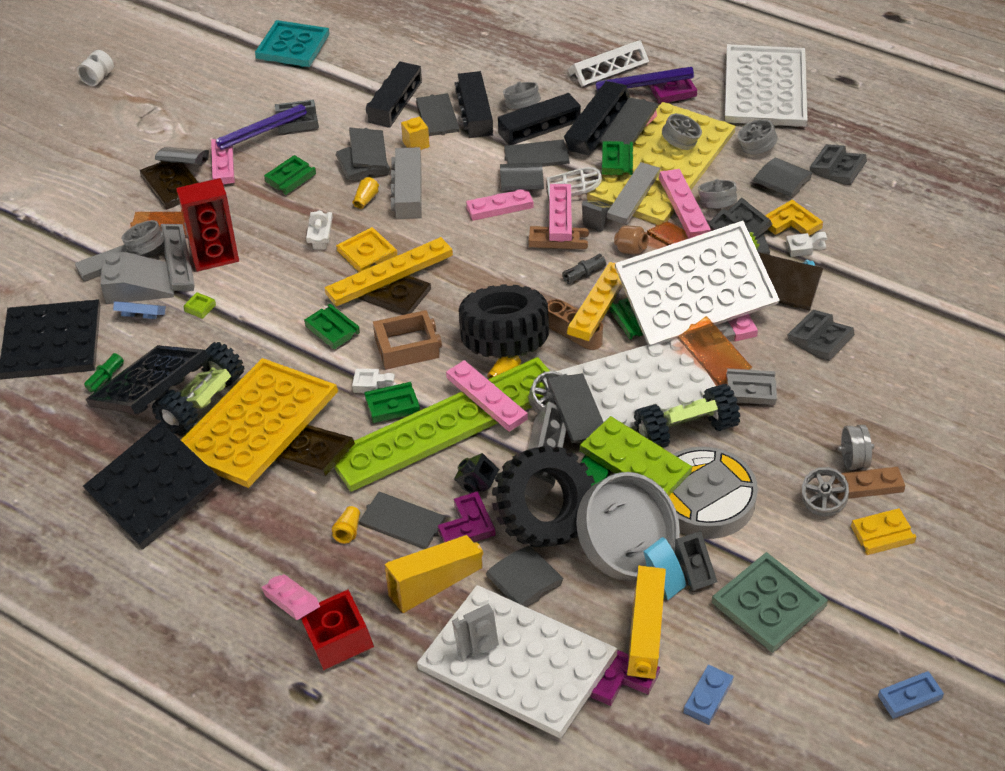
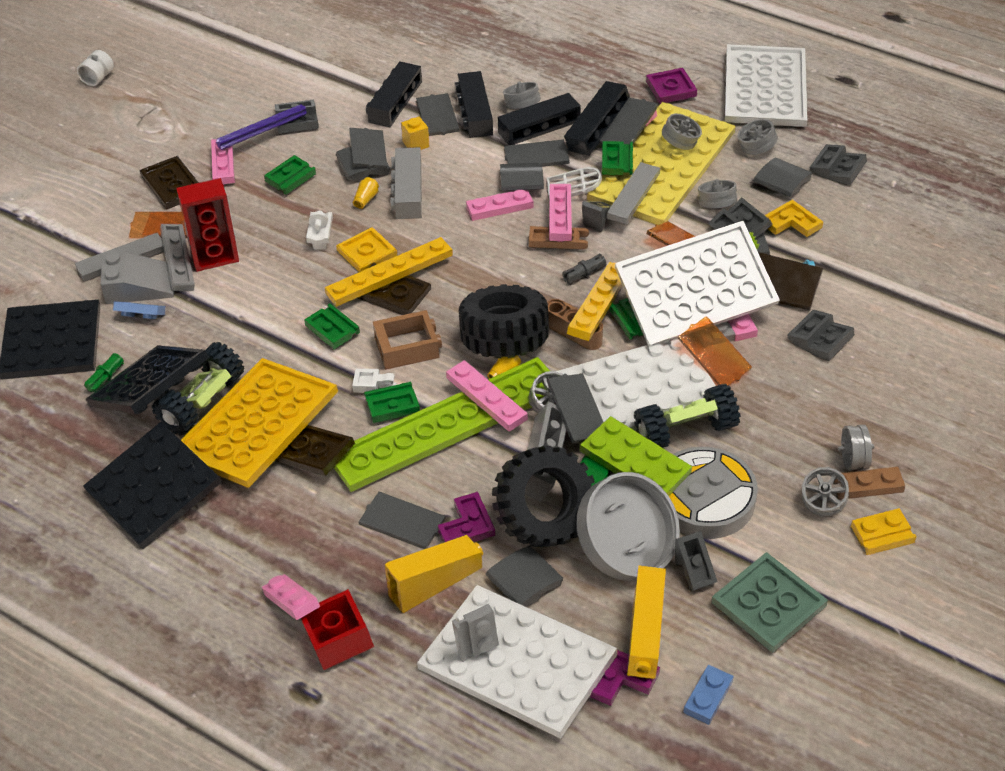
(143, 237): light grey wheel -> none
(181, 155): dark grey slope -> none
(199, 305): lime tile -> none
(292, 43): teal plate -> none
(346, 526): yellow cone -> none
(476, 473): black brick -> none
(608, 58): white fence -> none
(631, 240): medium nougat head -> none
(652, 78): dark purple axle -> none
(662, 556): medium azure slope -> none
(684, 203): bright pink plate -> none
(752, 386): light grey plate -> none
(804, 245): white plate -> none
(910, 694): medium blue plate -> none

